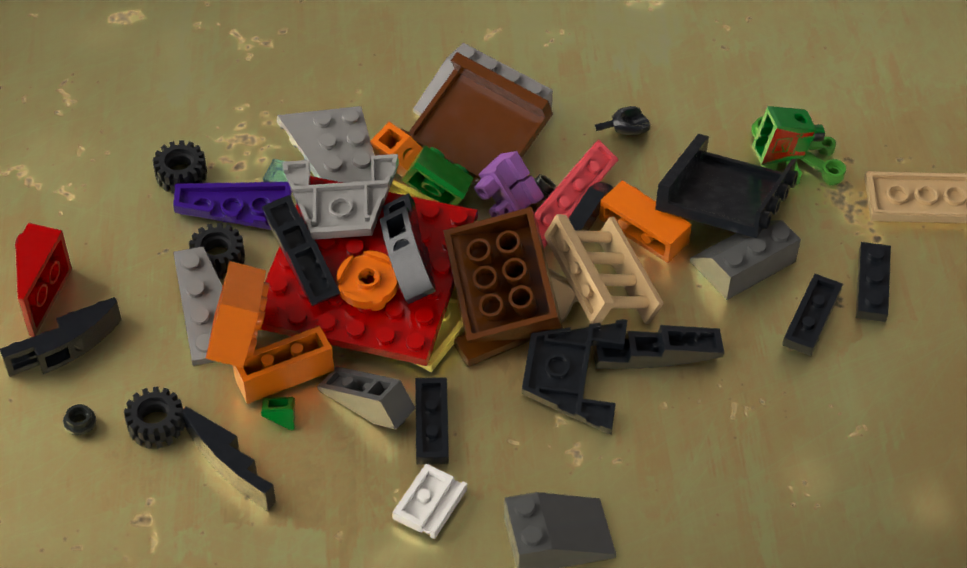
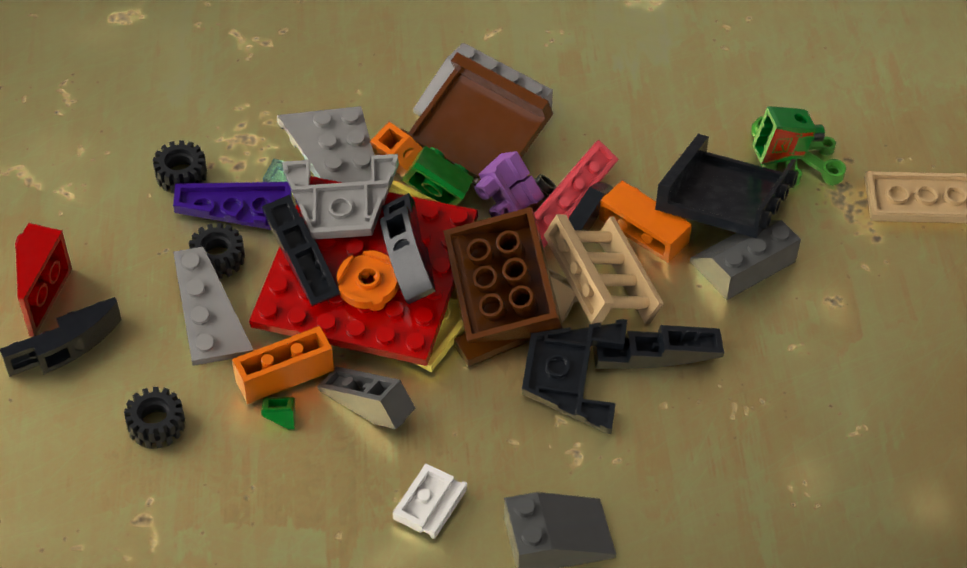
(78, 413): pearl dark grey plate -> none
(223, 453): black slope -> none
(238, 315): orange brick -> none
(431, 421): black plate -> none
(627, 122): black piece -> none
(812, 314): black plate -> none
(873, 282): black plate -> none

